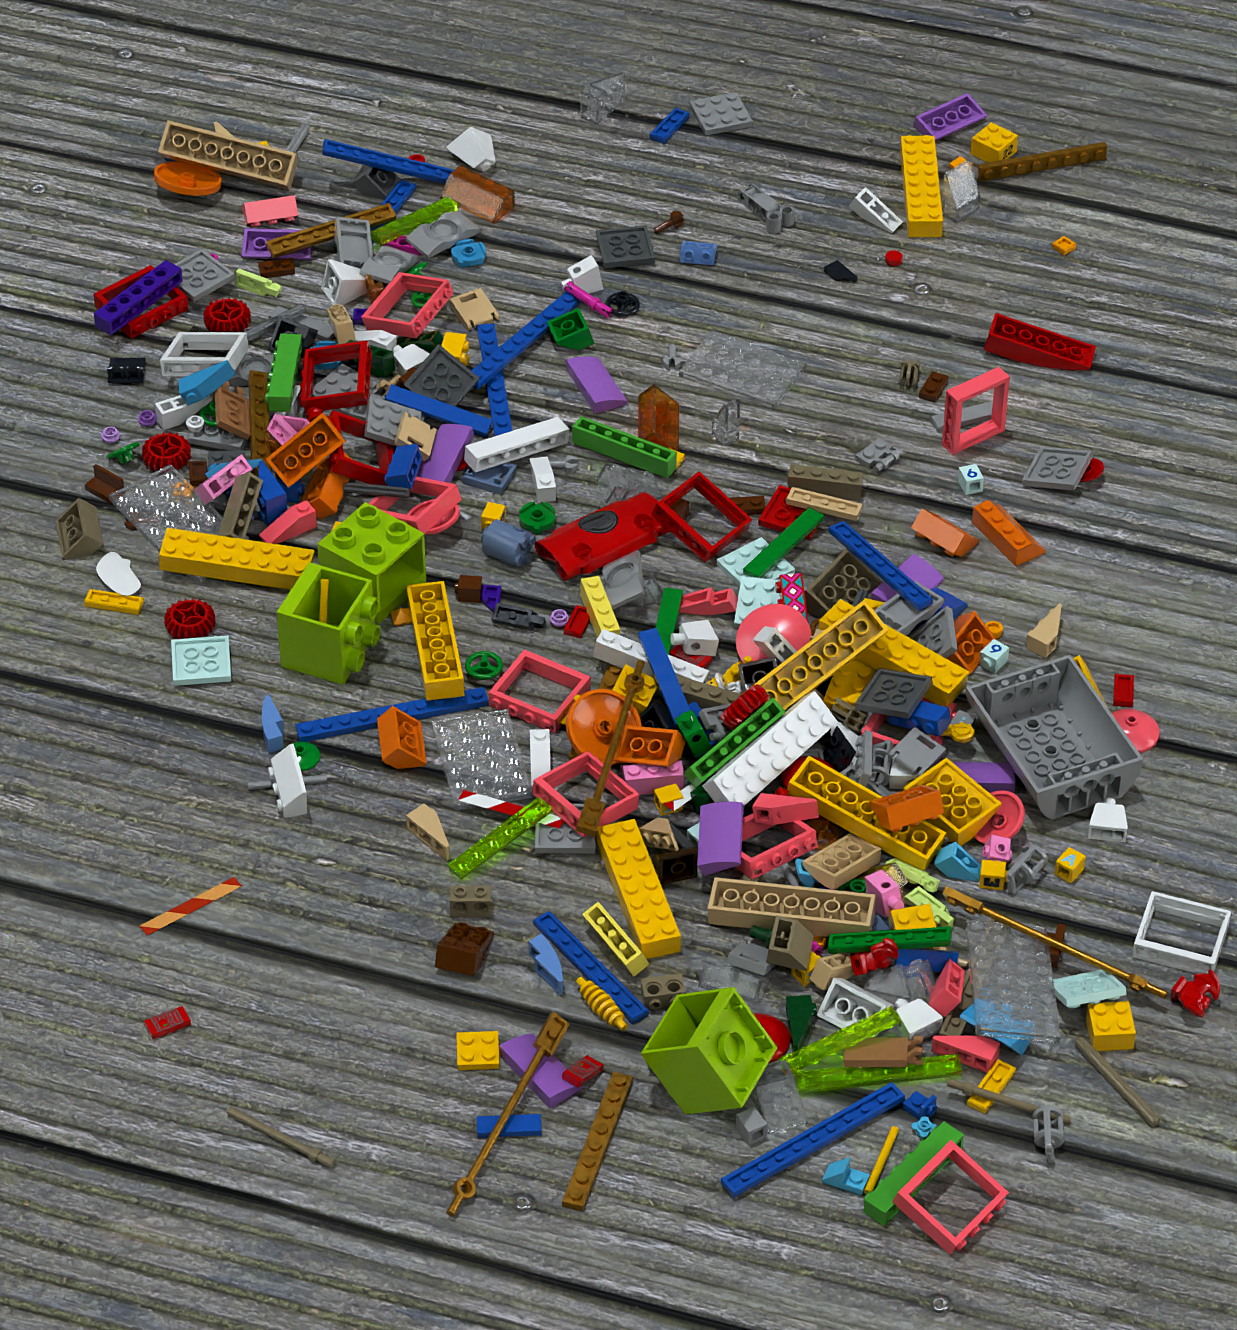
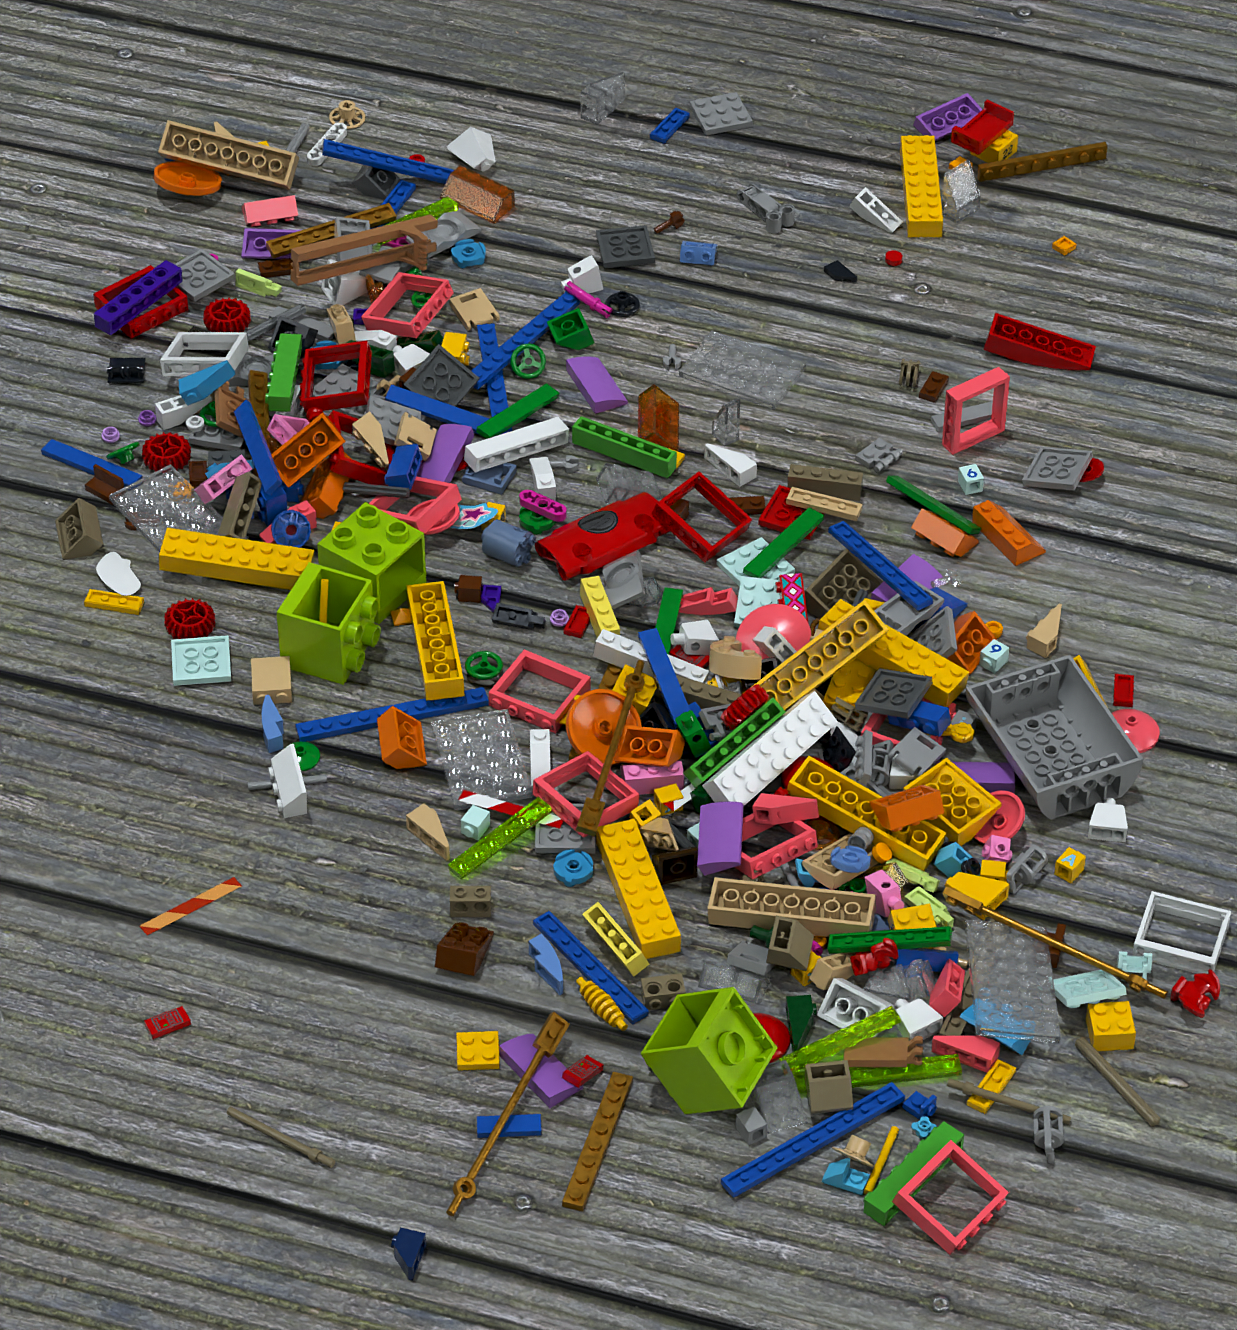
(85, 461): none -> blue tile
(258, 447): none -> blue tile
(272, 678): none -> tan brick
(287, 518): none -> blue wheel
(338, 132): none -> white beam
(347, 113): none -> tan wheel
(370, 433): none -> tan slope
(408, 1250): none -> dark blue slope
(411, 253): none -> medium nougat piece
(473, 516): none -> sticker
(475, 822): none -> light aqua brick
(518, 411): none -> green tile
(532, 500): none -> dark pink beam
(541, 366): none -> green piece
(573, 876): none -> dark azure plate
(646, 810): none -> yellow brick
(730, 662): none -> tan brick
(732, 464): none -> white slope
(828, 1086): none -> dark tan slope
(850, 859): none -> medium blue tile
(856, 1150): none -> tan wheel
(861, 838): none -> light grey wheel
(881, 852): none -> light orange tile
(932, 504): none -> green tile
(950, 577): none -> clear bar
(971, 866): none -> black bush
(983, 128): none -> red panel
(986, 890): none -> yellow slope
(1135, 964): none -> light aqua piece

